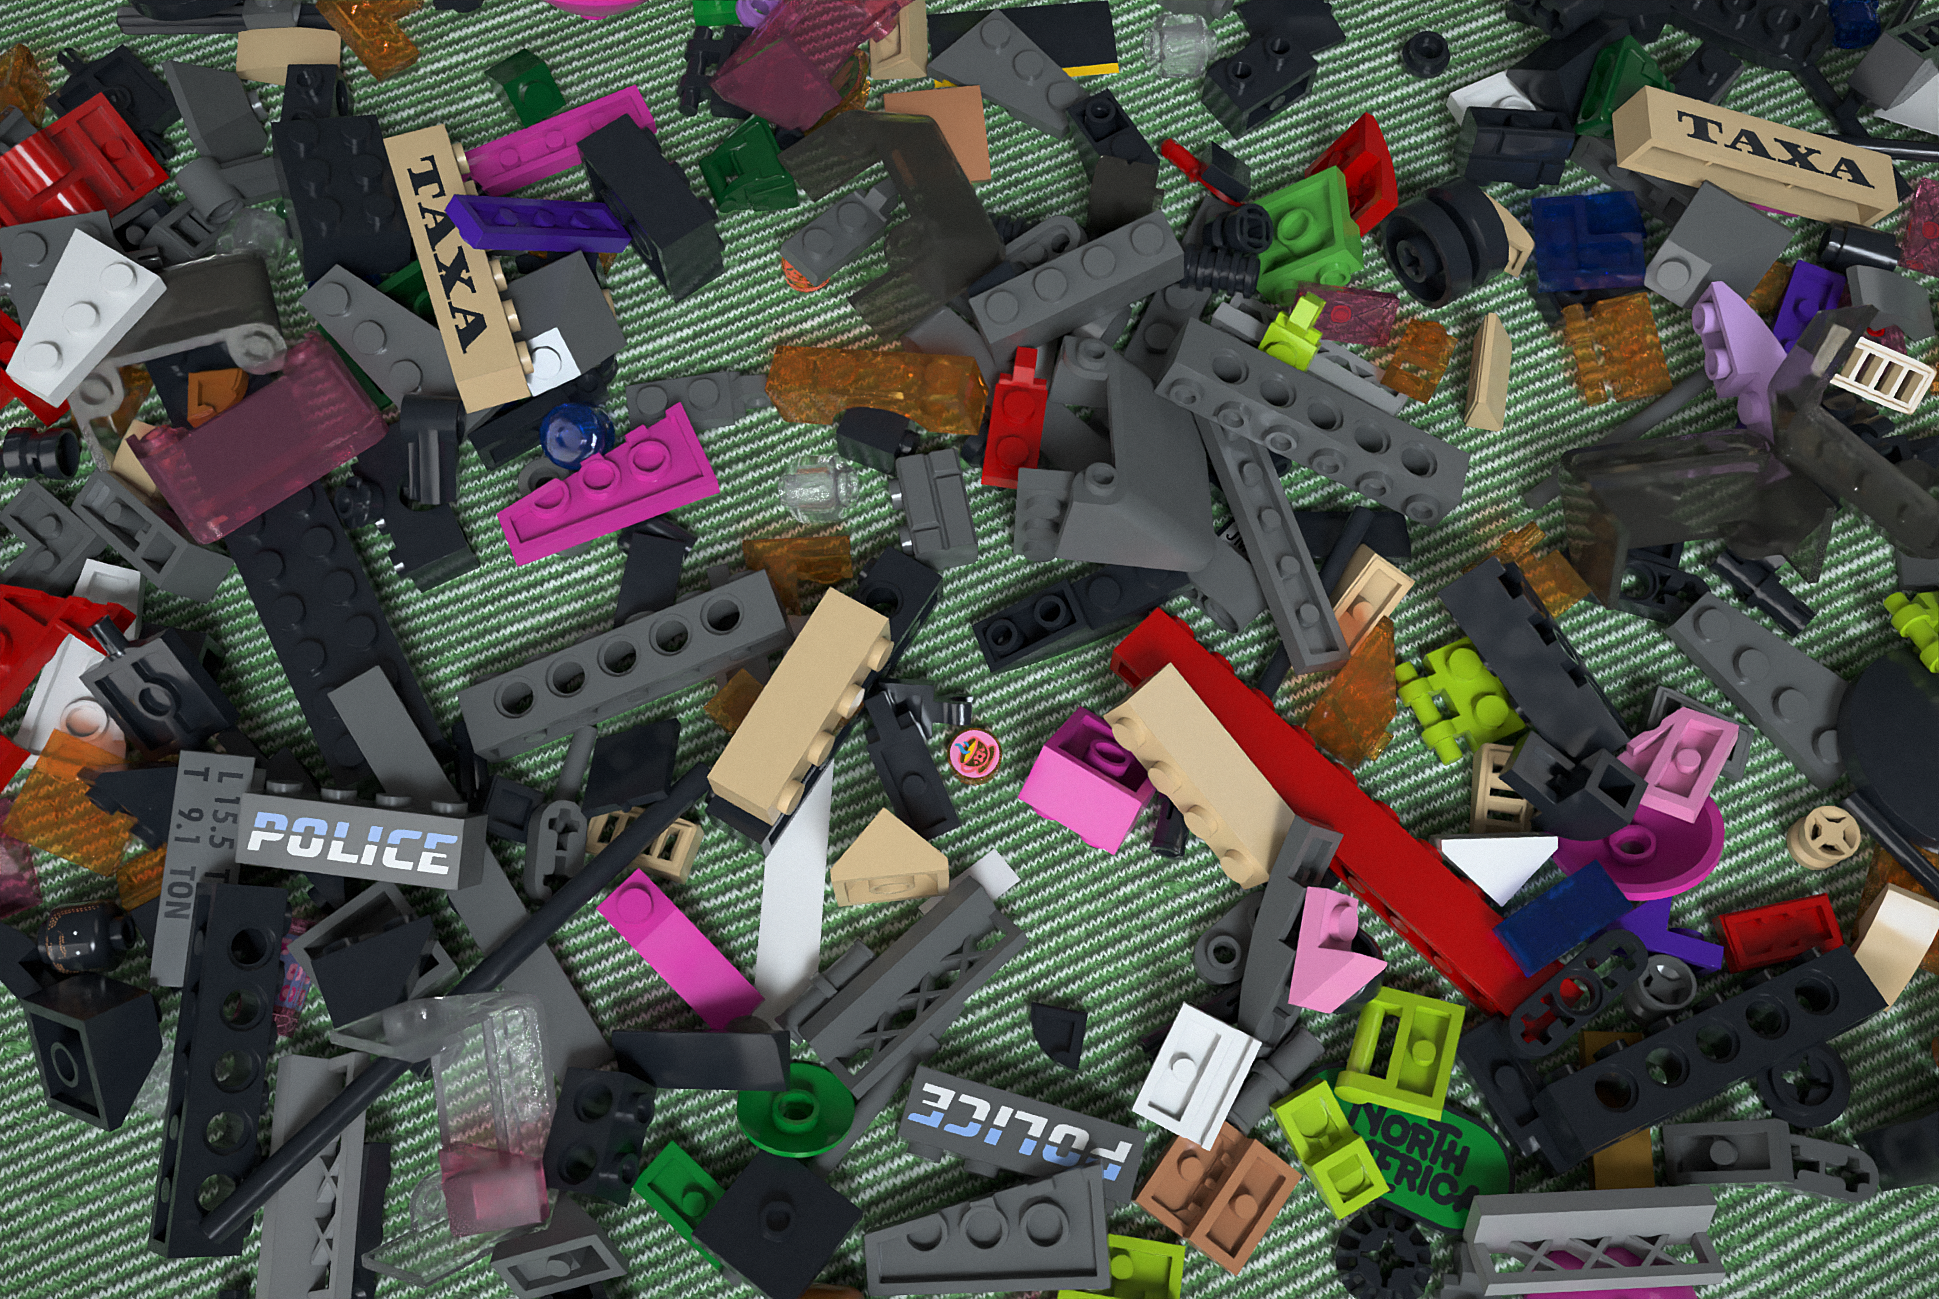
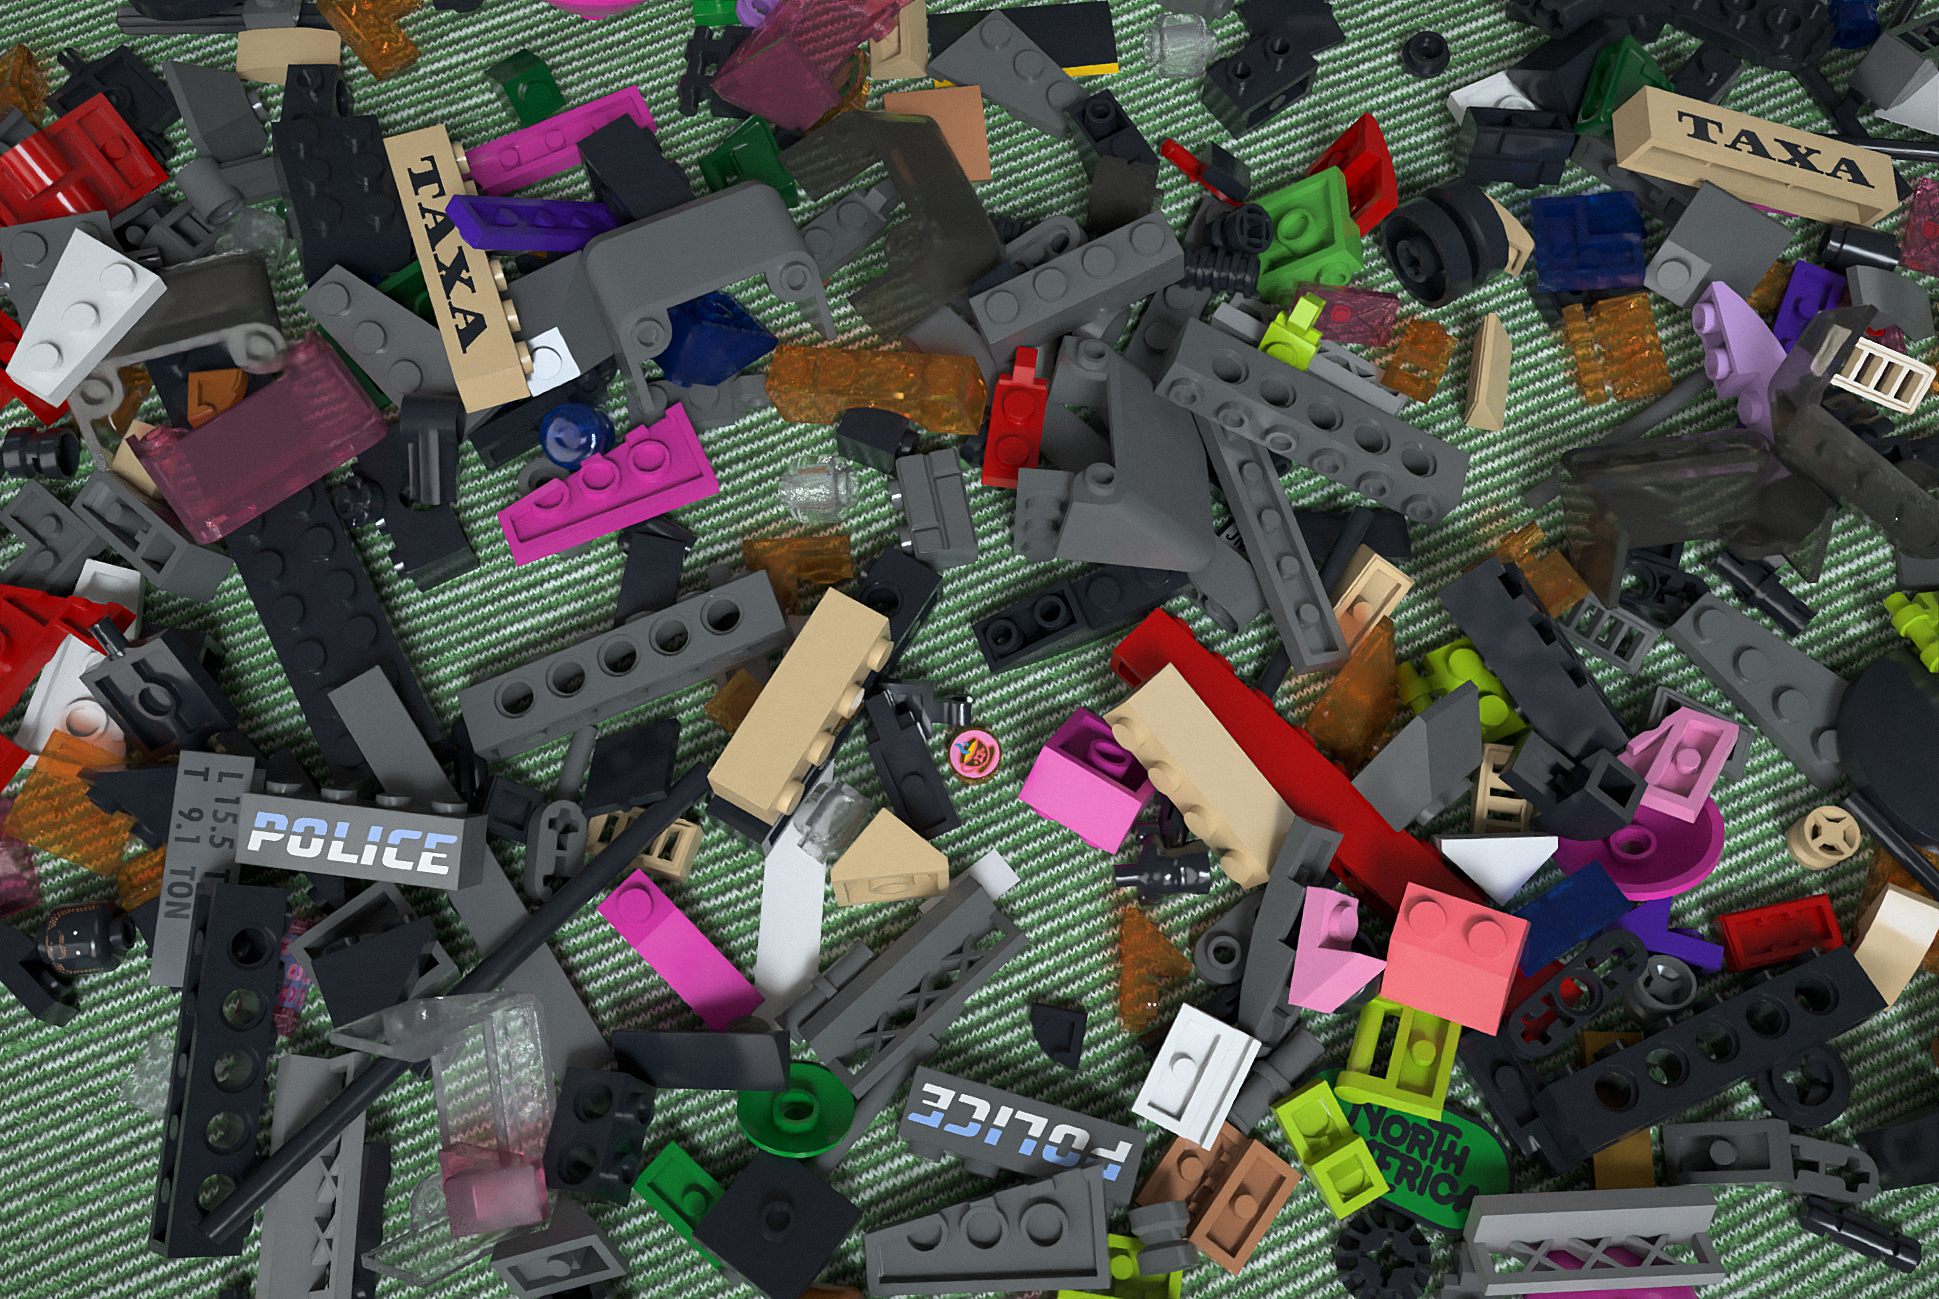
(93, 1045): black slope -> none
(689, 253): none -> dark grey windscreen
(712, 340): none -> clear blue slope
(832, 820): none -> clear head
(1143, 954): none -> clear orange slope
(1162, 1231): none -> dark grey wheel
(1163, 868): none -> black piece
(1426, 761): none -> dark grey slope
(1453, 958): none -> coral slope
(1631, 660): none -> dark grey slope
(1859, 1234): none -> black axle

